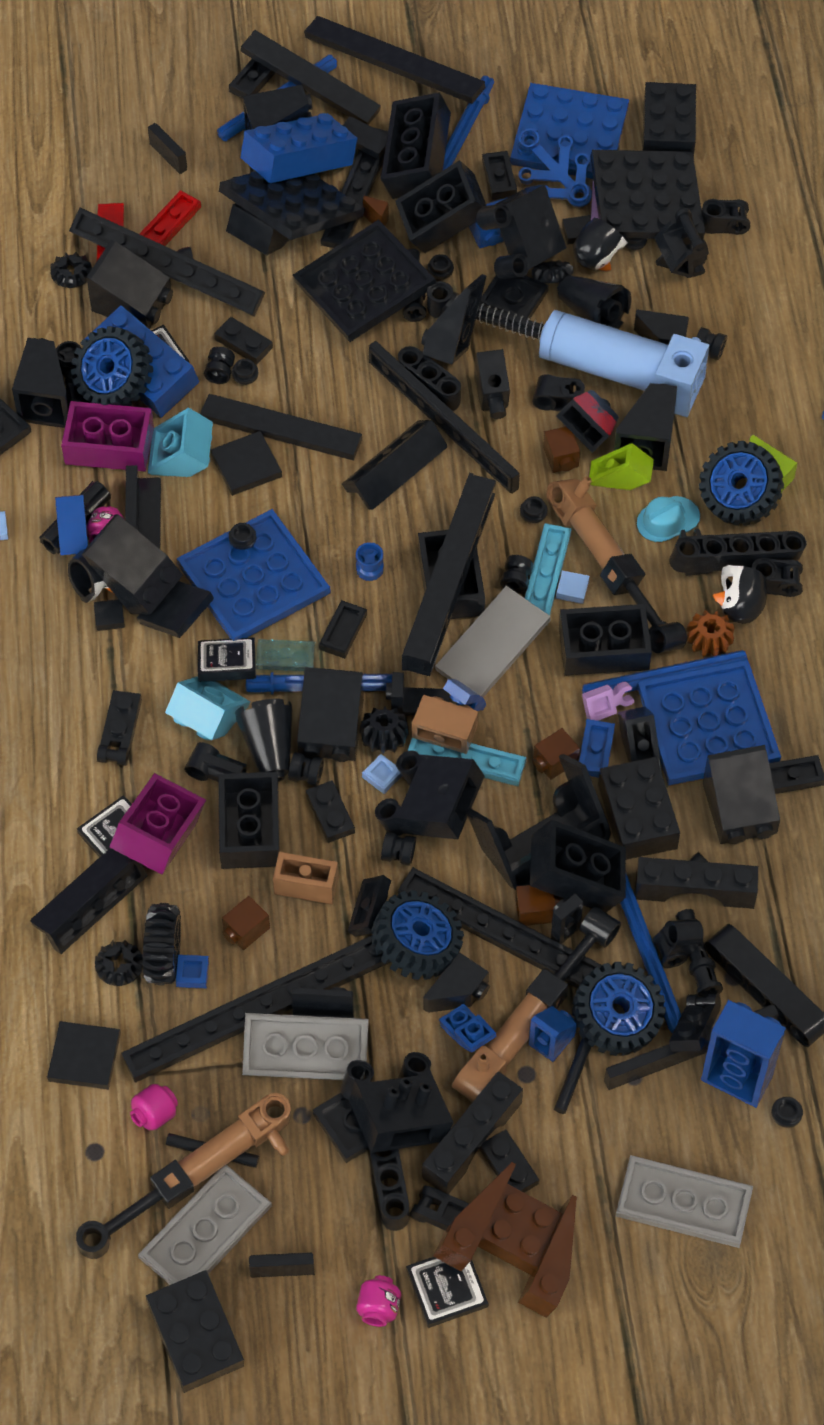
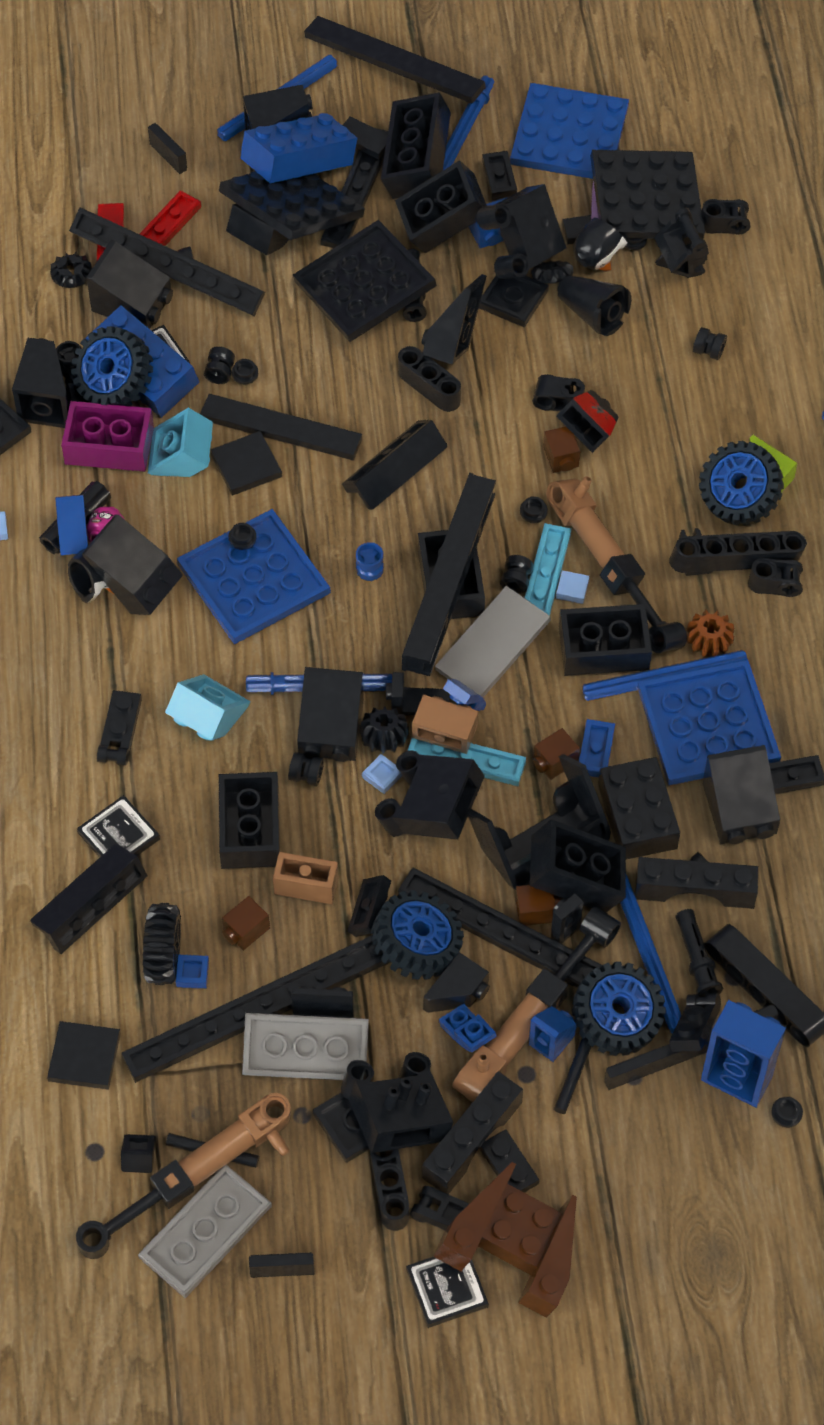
(109, 615): black tile -> none
(126, 972): black gear -> none
(138, 1153): none -> black slope
(143, 504): black panel -> none
(153, 1107): dark pink head -> none
(157, 823): magenta brick -> none
(178, 609): black tile -> none
(195, 1331): black brick -> none
(208, 763): black piece -> none
(226, 659): tile -> none
(243, 340): black plate -> none
(250, 79): black plate -> none
(268, 734): black cone -> none
(285, 655): clear light blue plate -> none
(311, 77): black tile -> none
(330, 811): black plate -> none
(343, 629): black tile -> none
(376, 210): reddish brown slope -> none
(378, 1301): dark pink head -> none
(398, 848): black wheel -> none
(440, 266): black plate -> none
(444, 417): black tile -> none
(492, 382): black torso -> none
(557, 171): blue plant -> none
(600, 348): light blue piece -> none
(603, 700): lavender plate -> none
(622, 469): lime slope -> none
(639, 734): black slope -> none
(650, 424): black slope -> none
(659, 326): black slope -> none
(667, 517): medium azure piece -> none
(669, 117): black brick -> none
(678, 941): black piece -> none
(684, 1201): light grey tile -> none
(744, 596): black piece -> none

